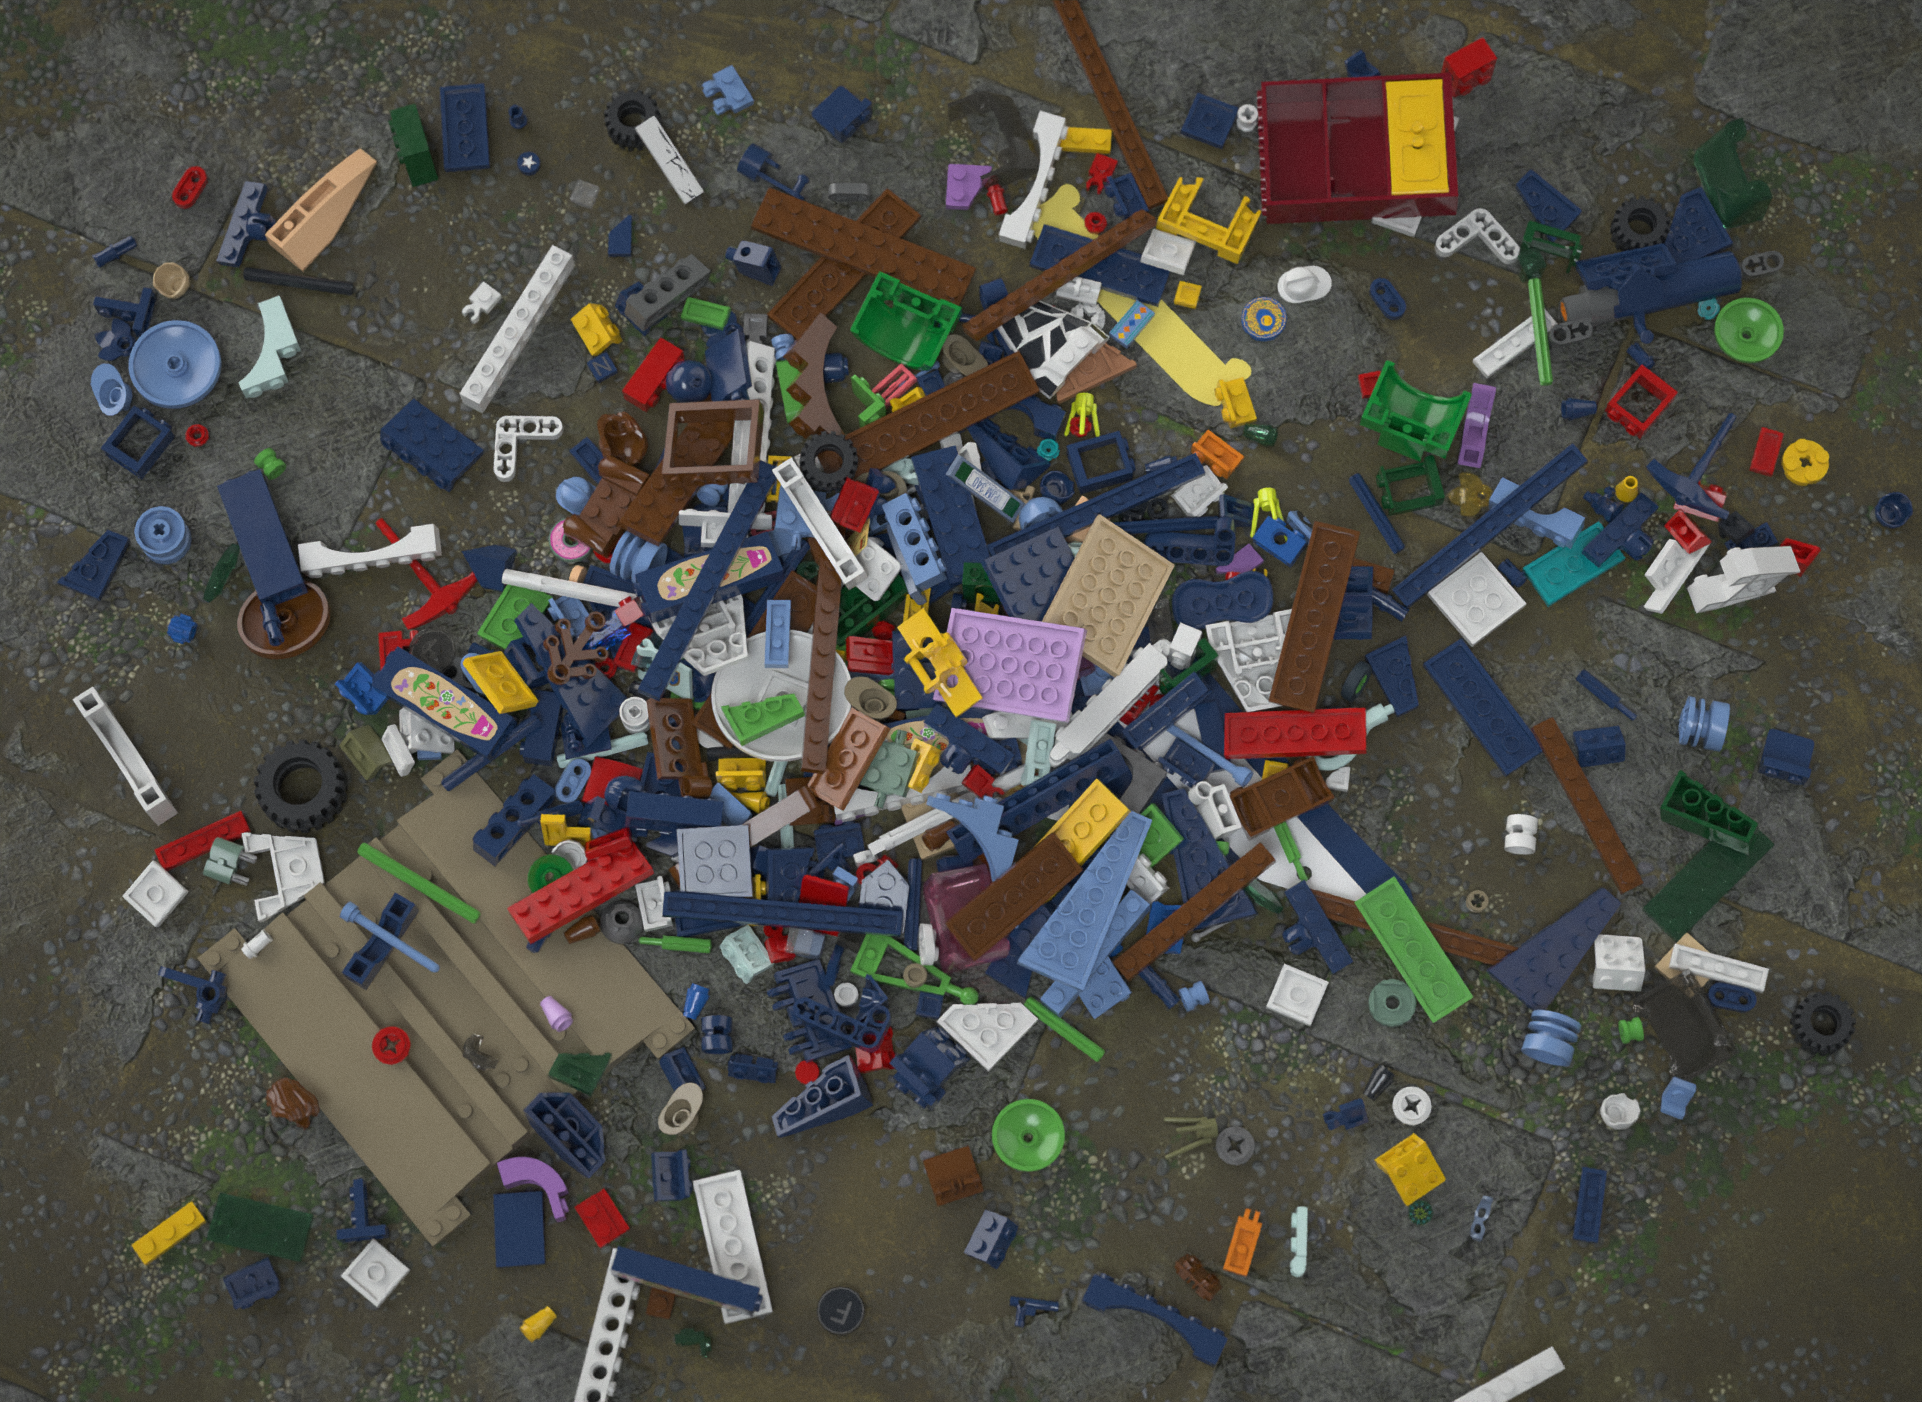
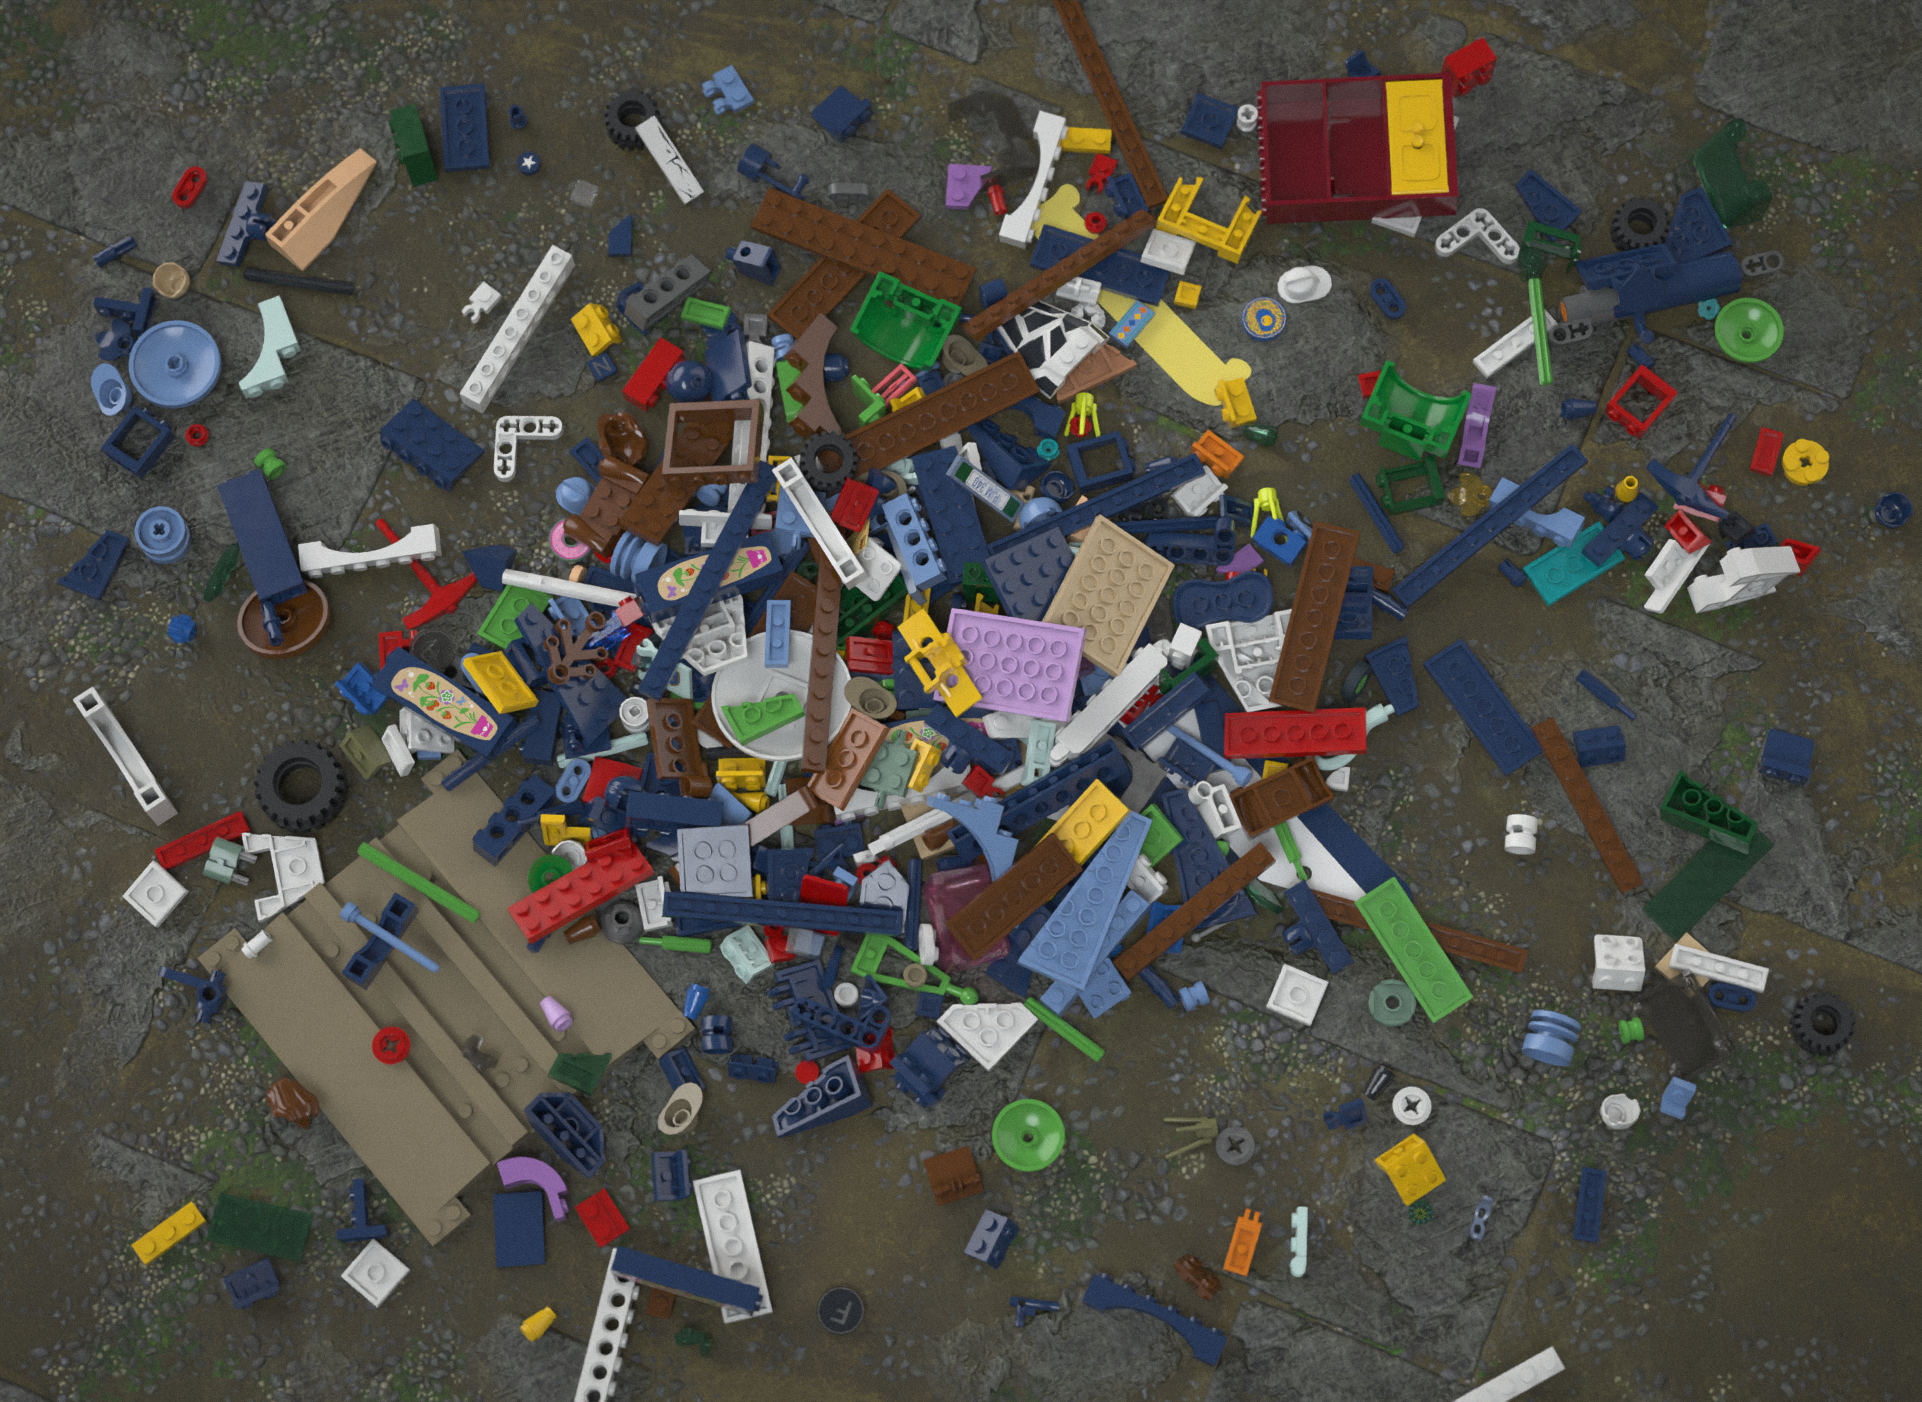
(1476, 599): white plate -> none
(1483, 905): dark tan bush -> none
(1548, 958): dark blue wing -> none
(1703, 723): medium blue wheel -> none

